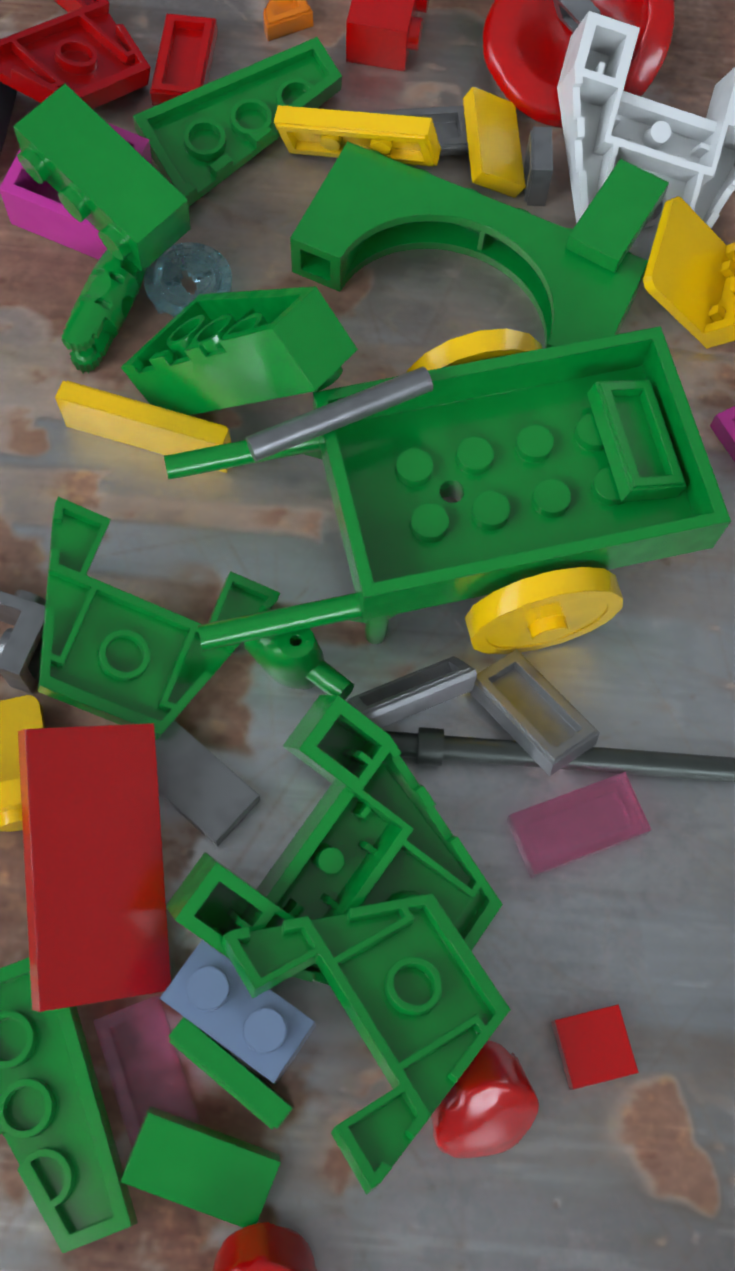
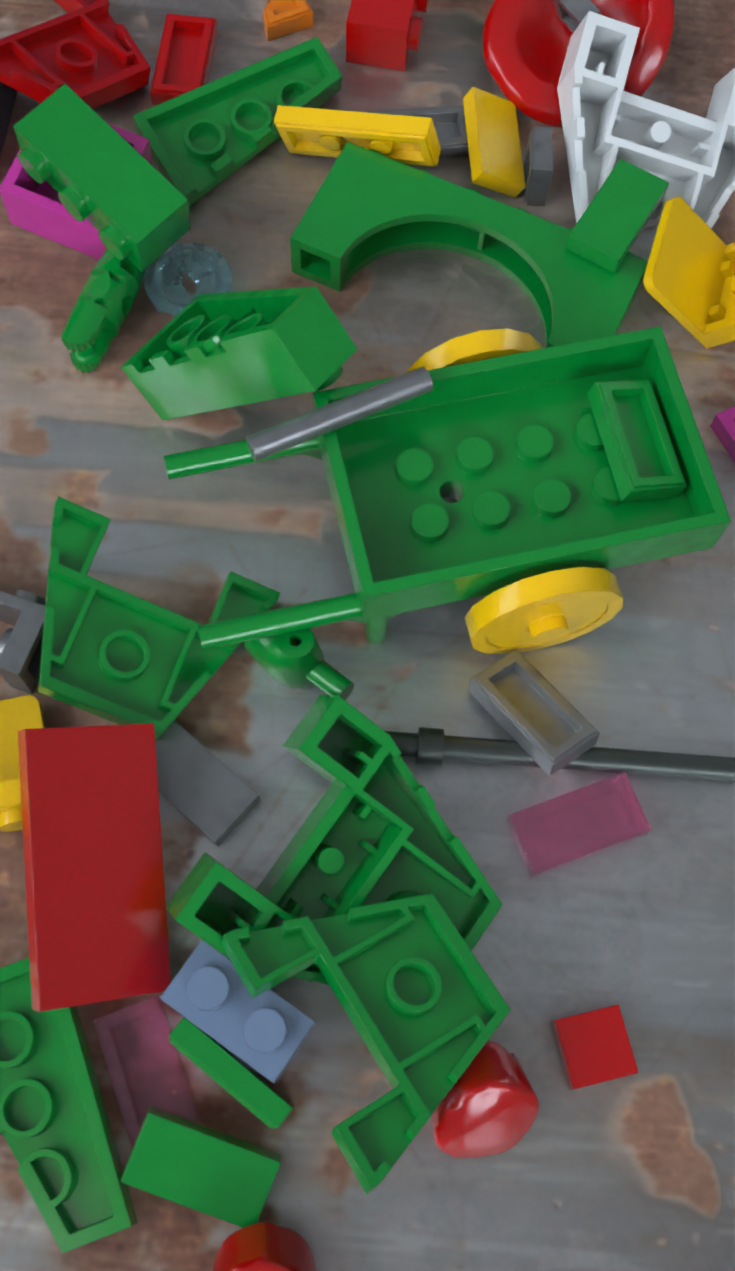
(136, 421): yellow tile -> none
(415, 691): flat silver tile -> none

